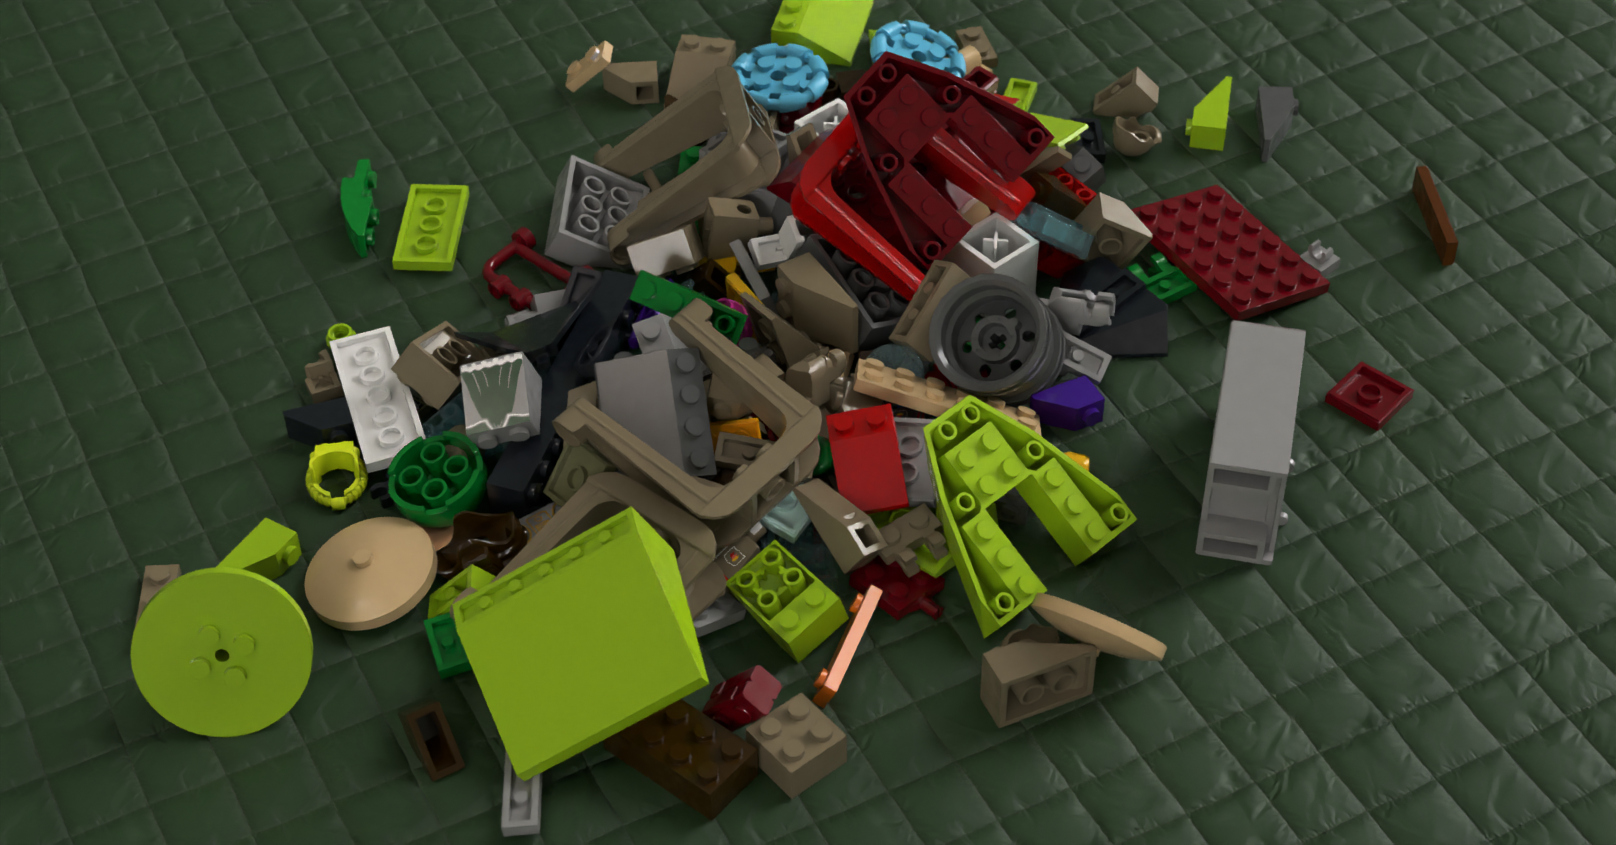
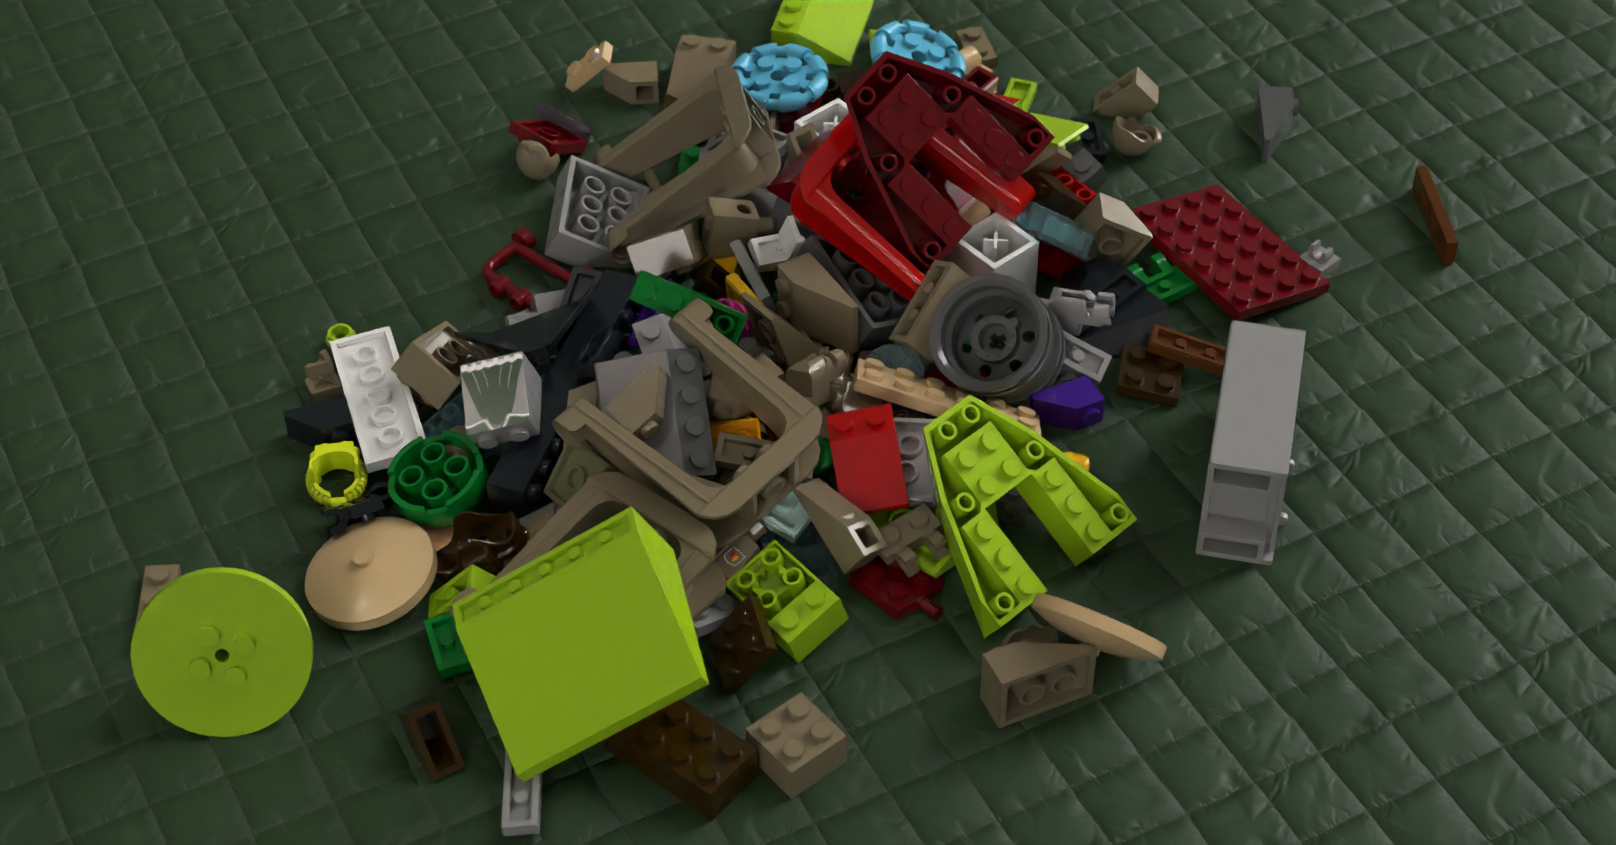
(265, 550): lime slope -> none
(359, 207): green slope -> none
(360, 509): none -> black plate
(431, 227): lime plate -> none
(535, 160): none -> dark tan hair
(550, 135): none -> dark red plate
(563, 120): none -> tile
(642, 403): none -> dark tan slope
(742, 643): none -> dark brown plate
(743, 698): dark red brick -> none
(828, 680): plate -> none
(1148, 376): none -> dark brown plate
(1186, 349): none -> reddish brown tile
(1210, 118): lime slope -> none
(1369, 396): dark red tile -> none

